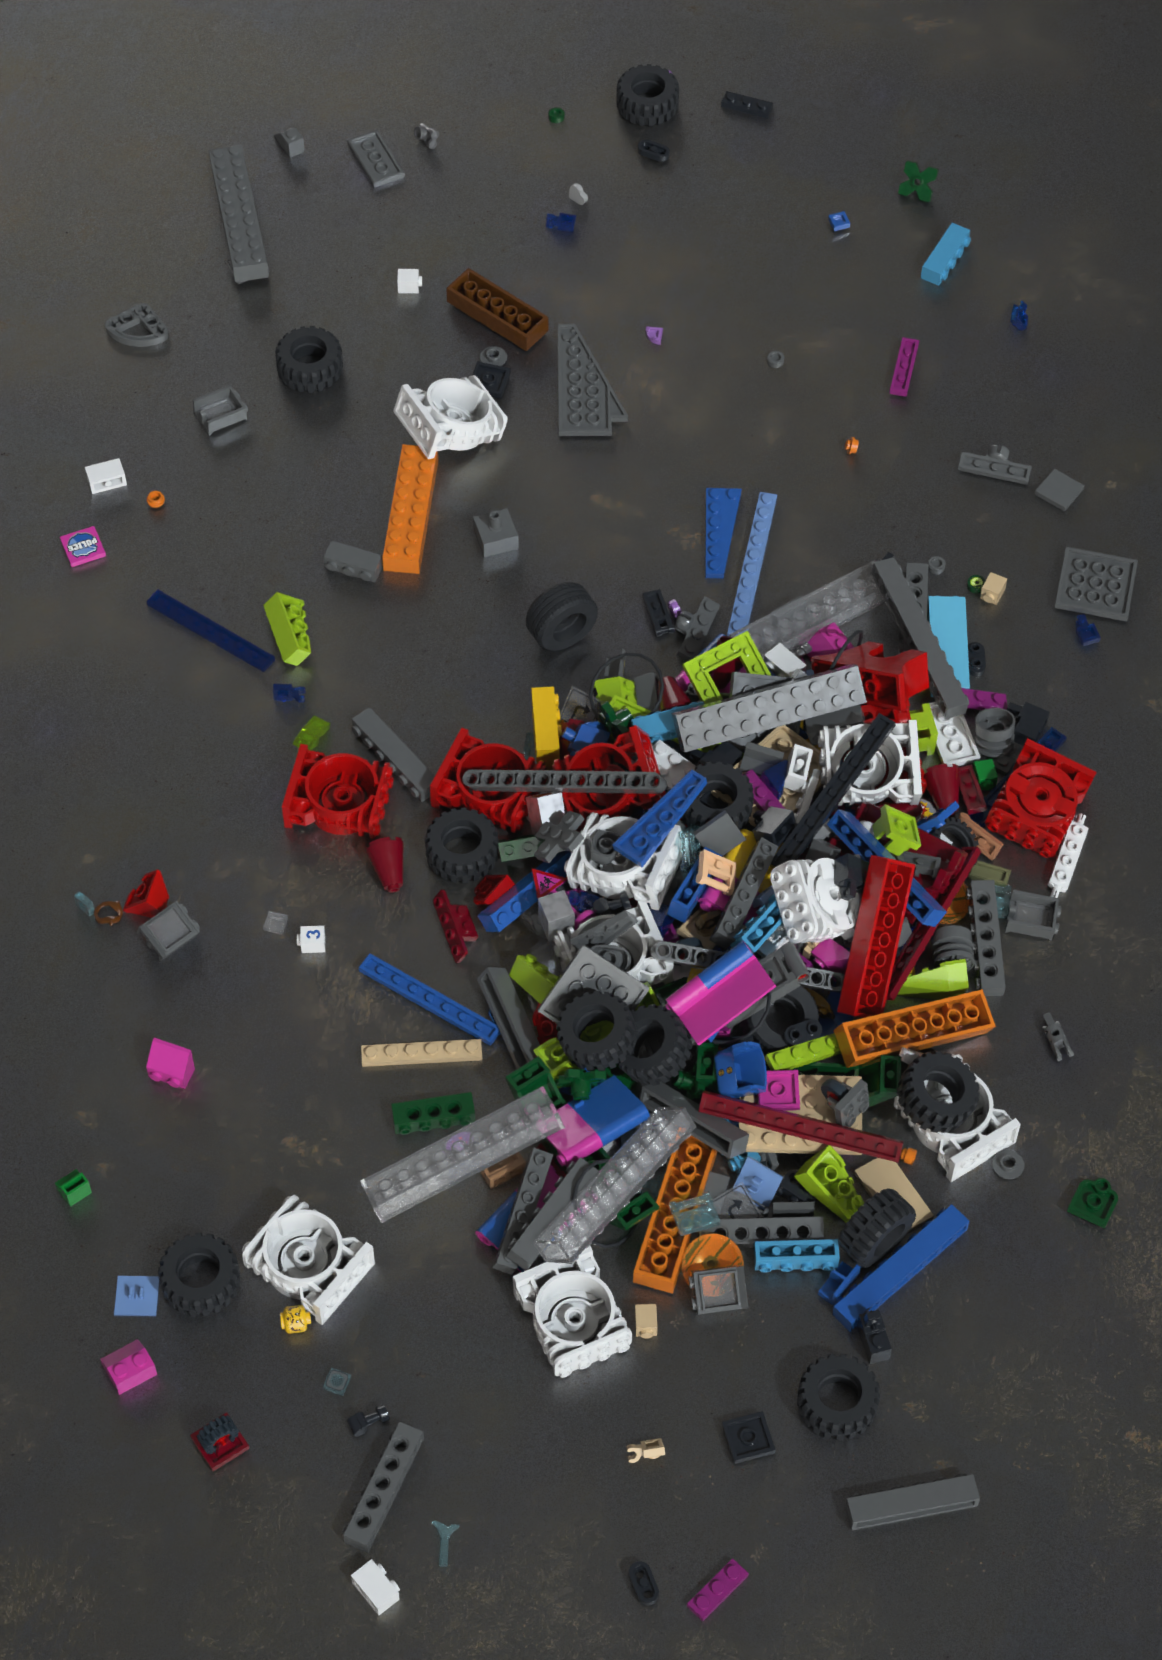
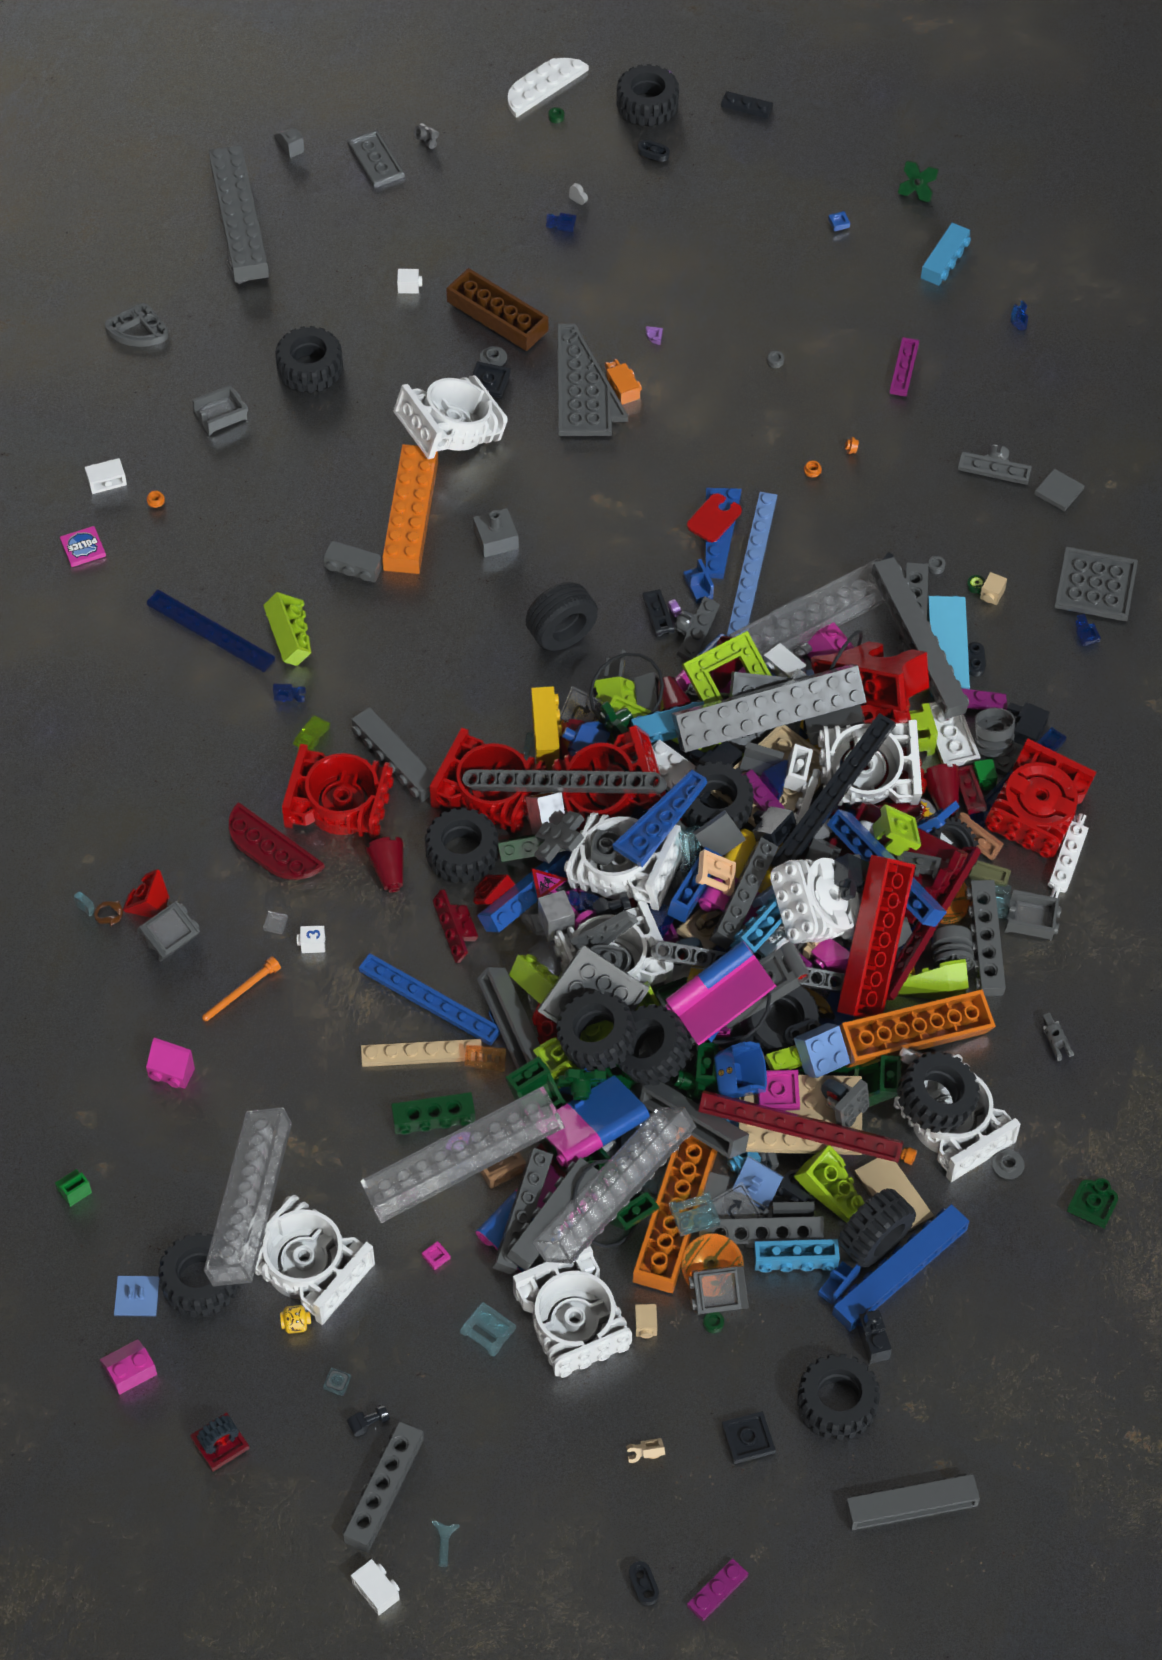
(248, 1197): none -> clear brick
(270, 846): none -> dark red plate
(271, 966): none -> orange piece
(436, 1255): none -> dark pink tile
(493, 1324): none -> clear light blue plate
(501, 1052): none -> clear orange slope
(543, 82): none -> white plate
(623, 381): none -> orange brick
(699, 582): none -> blue panel
(712, 522): none -> red piece
(713, 1322): none -> dark green tile
(812, 469): none -> orange plate
(822, 1050): none -> medium blue brick

